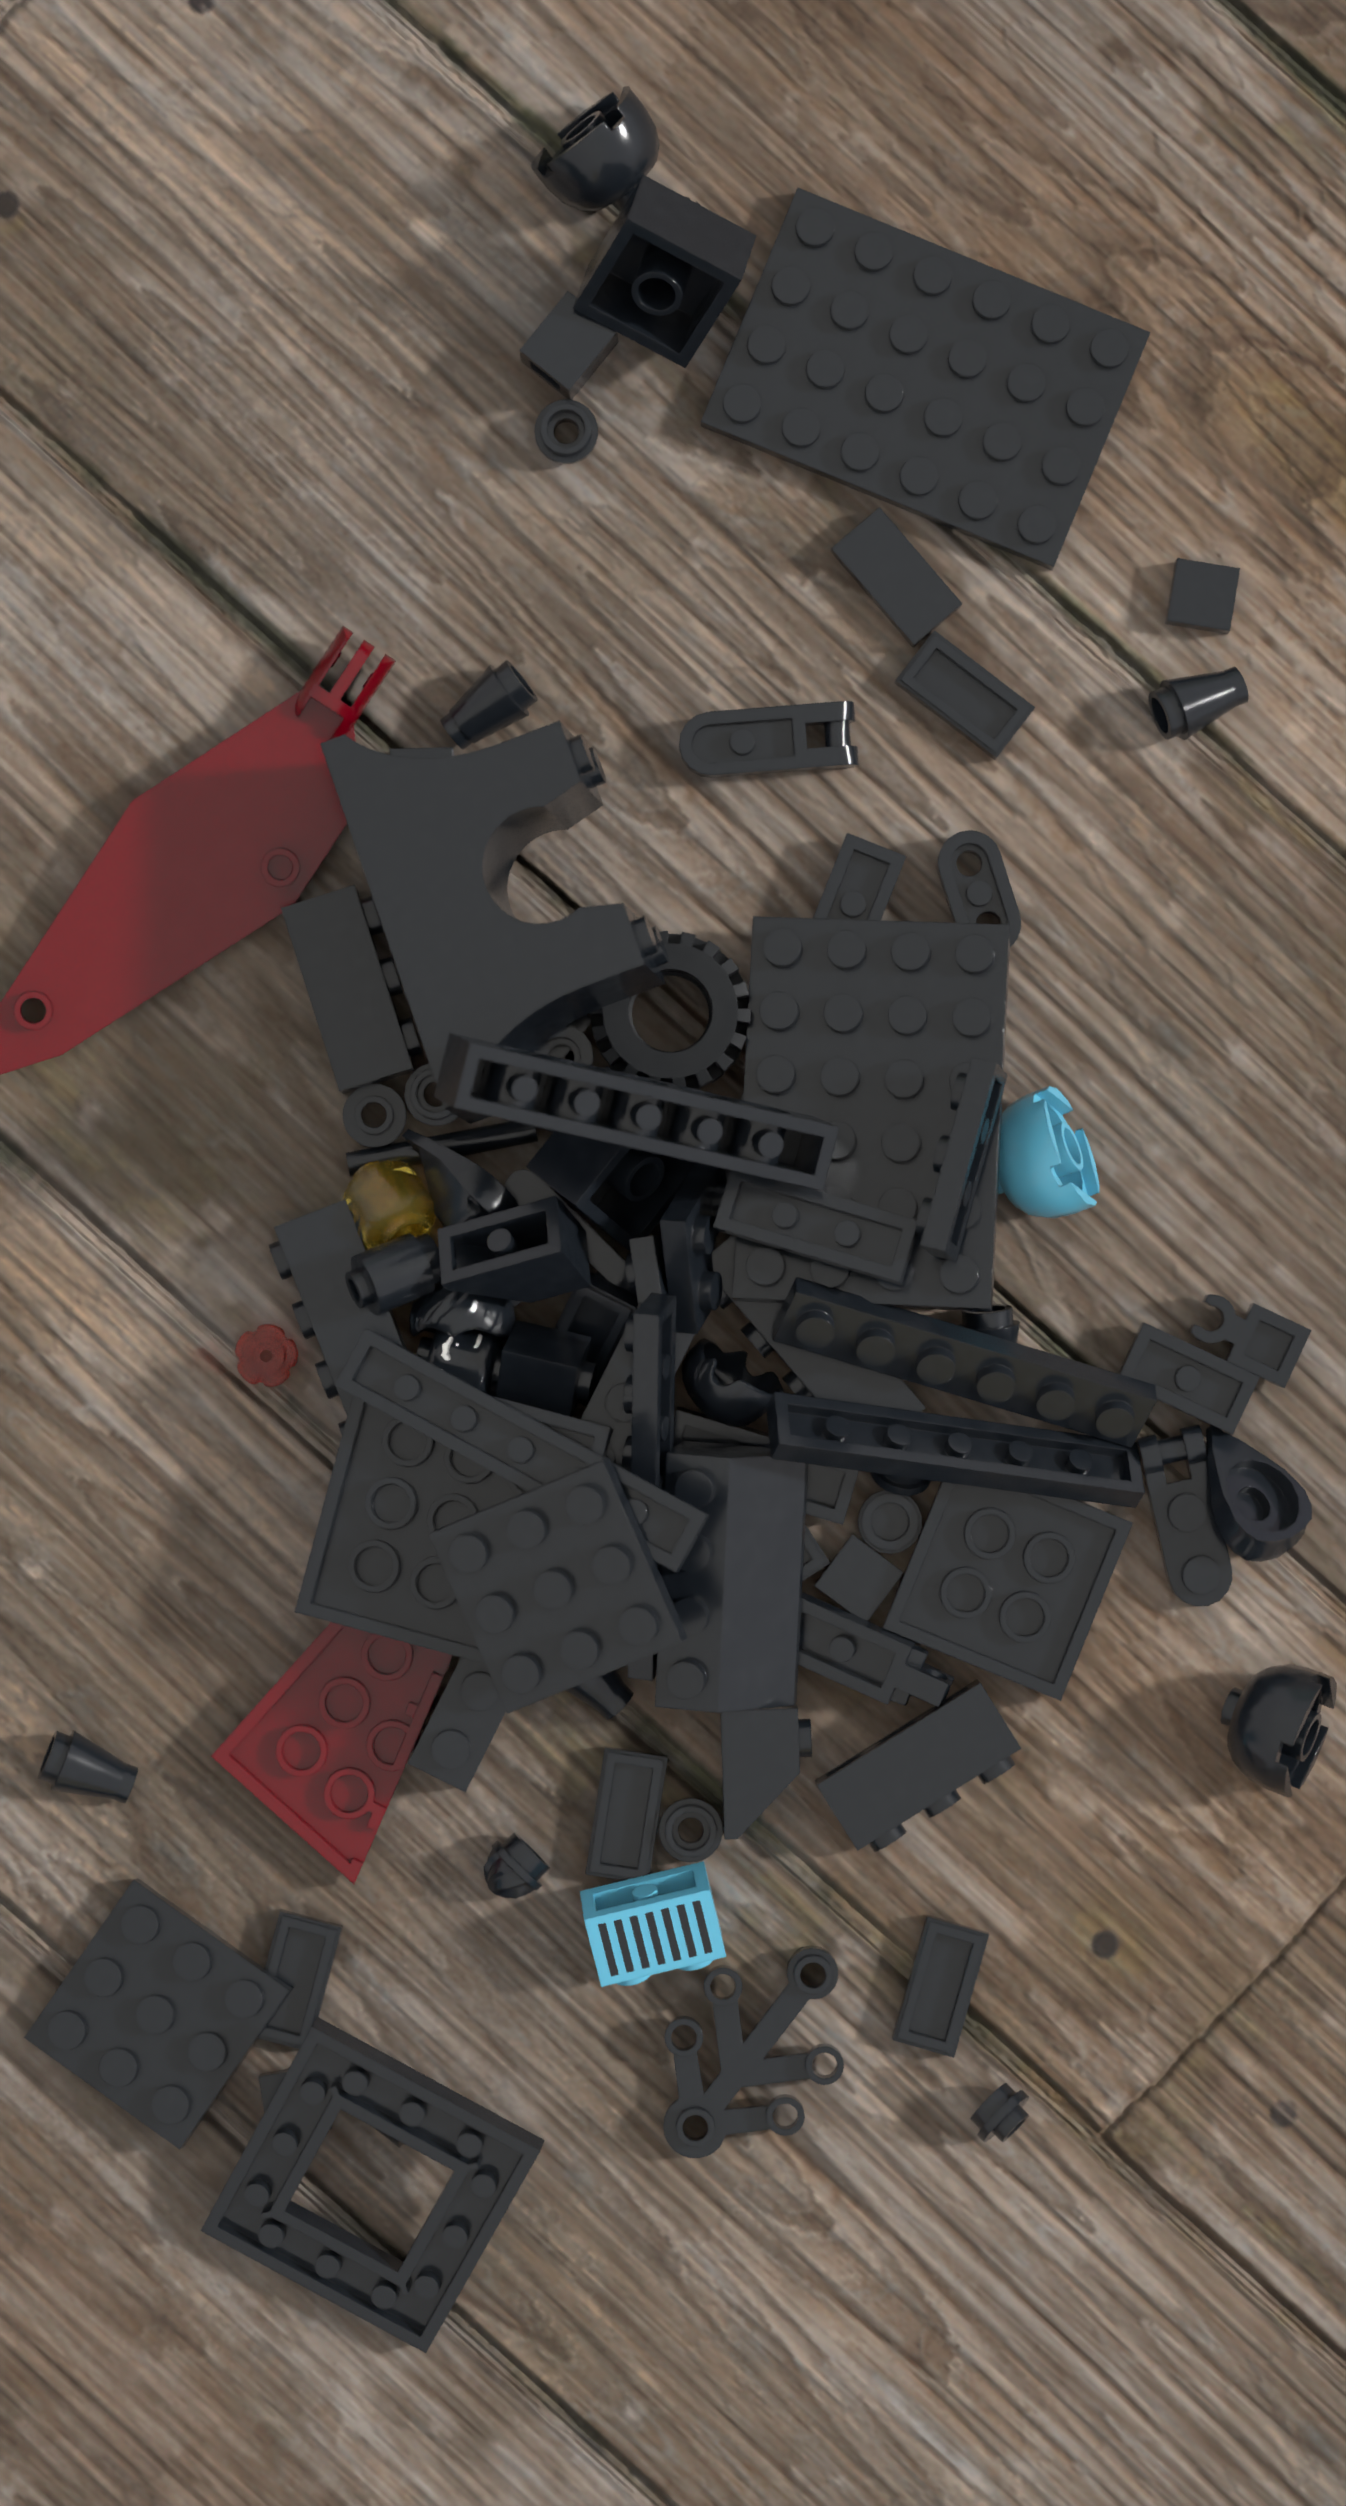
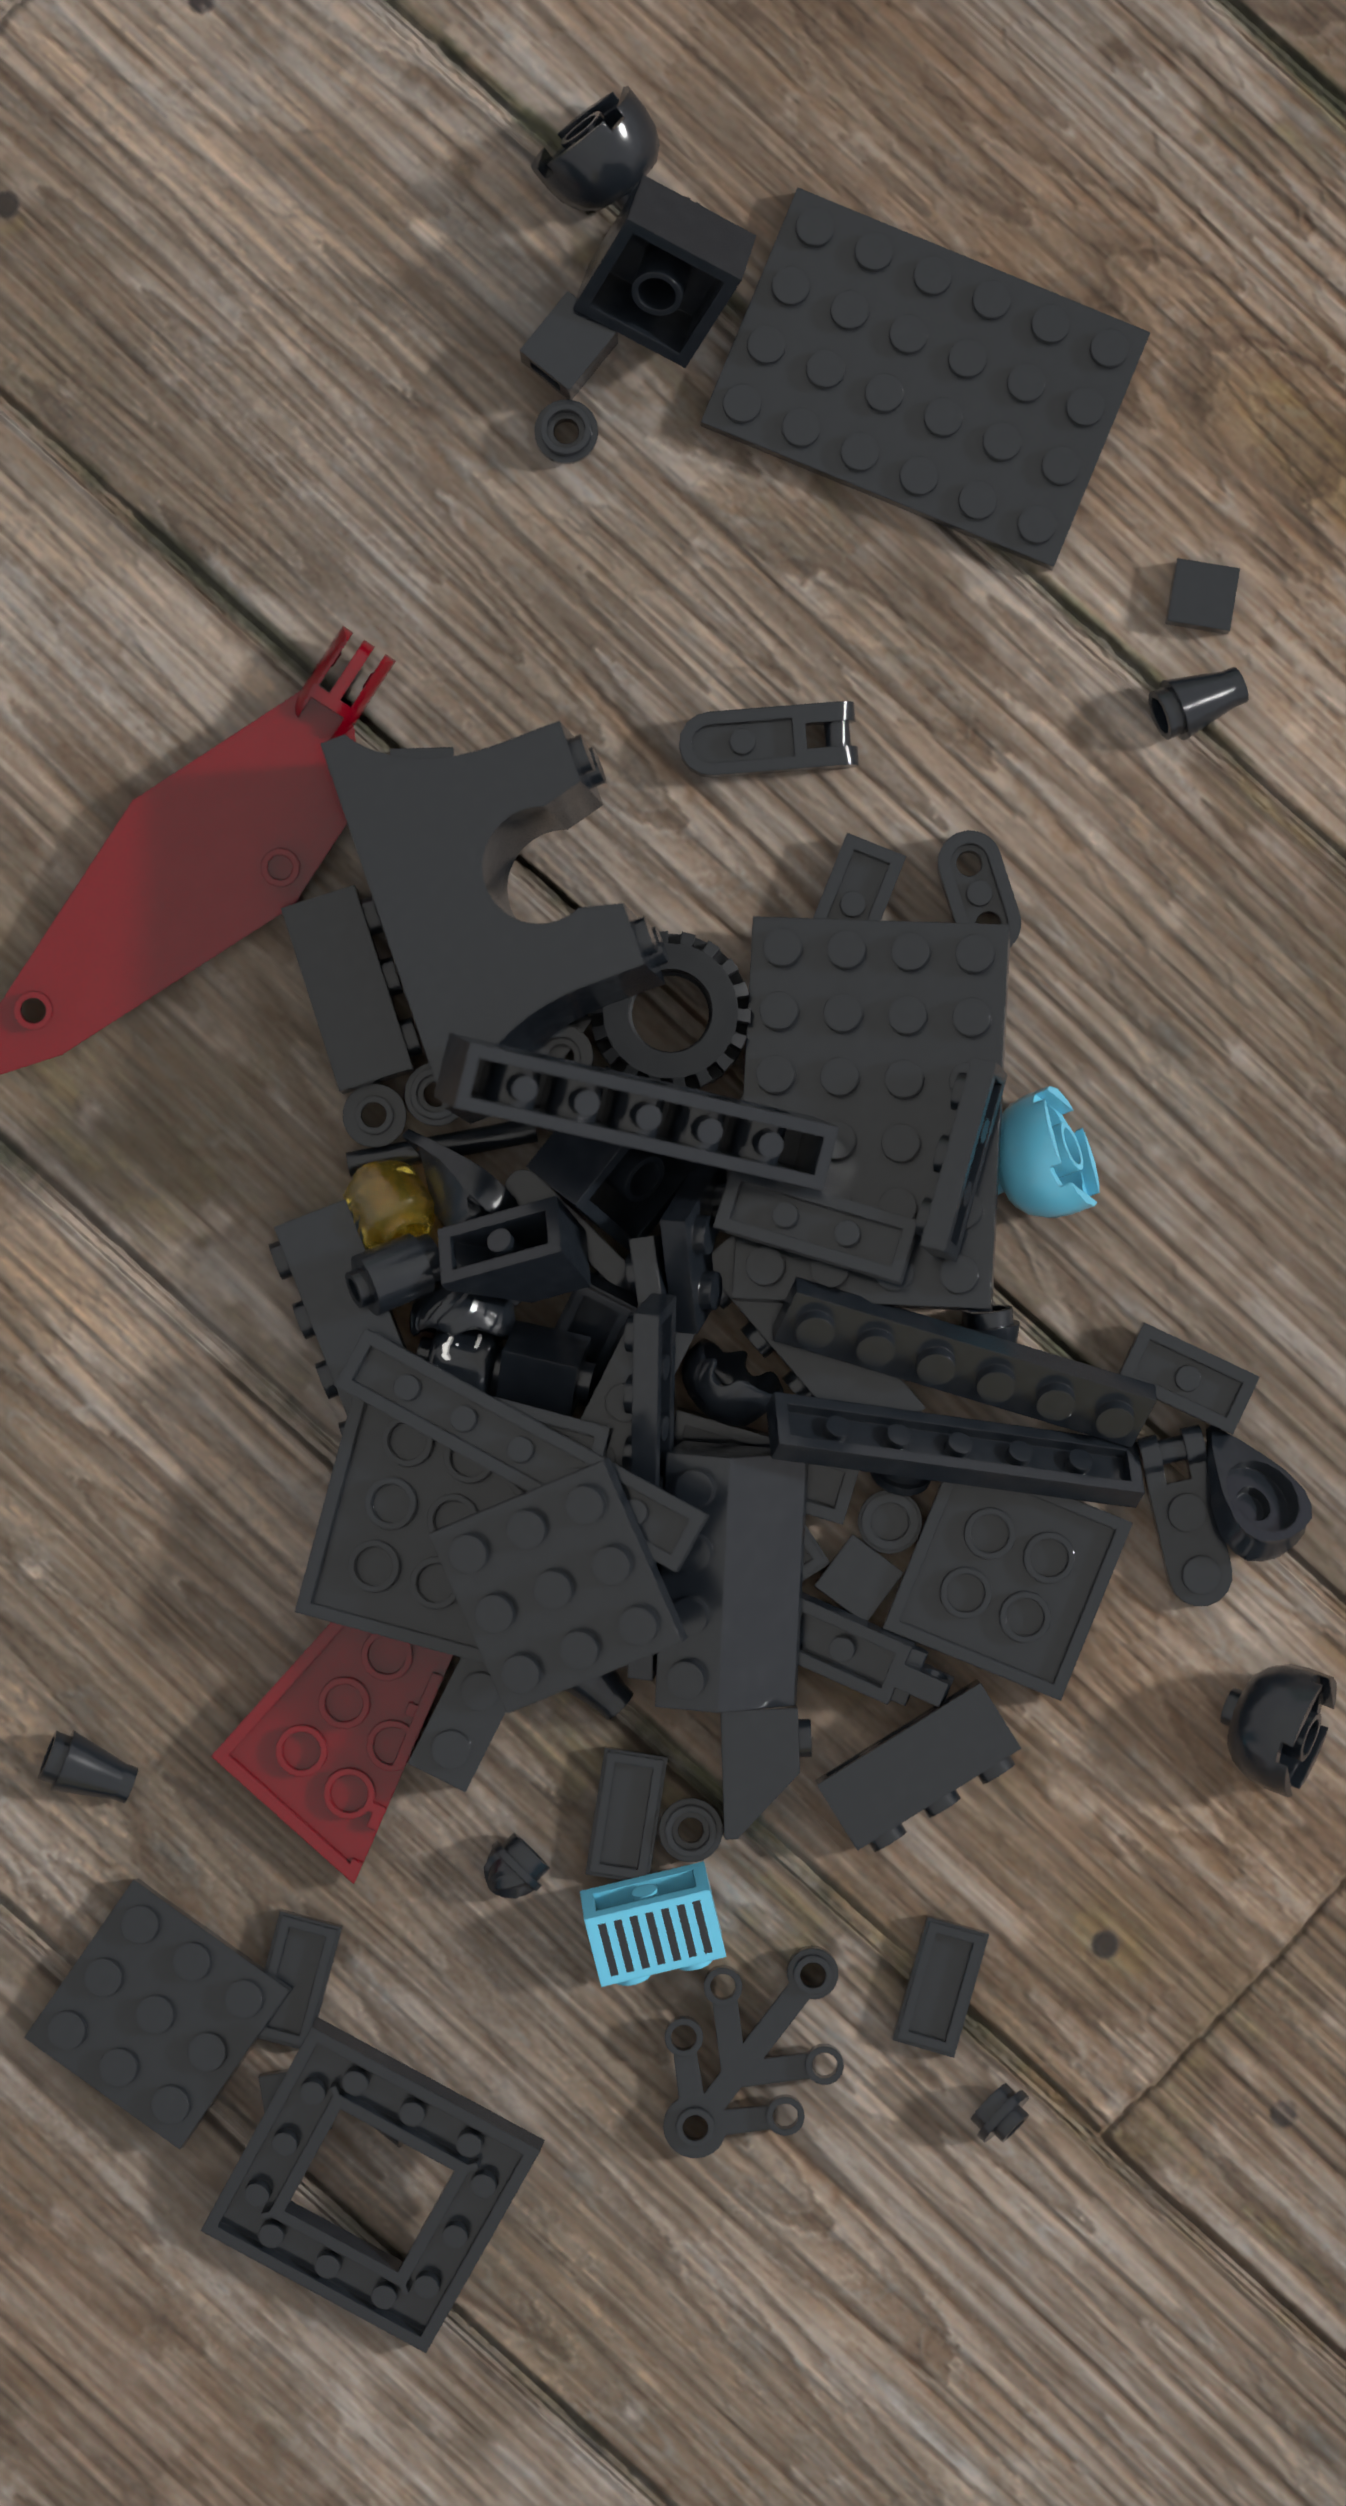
(283, 1355): clear red plate -> none
(489, 705): black cone -> none
(896, 577): black tile -> none
(964, 695): black tile -> none
(1260, 1341): black plate -> none

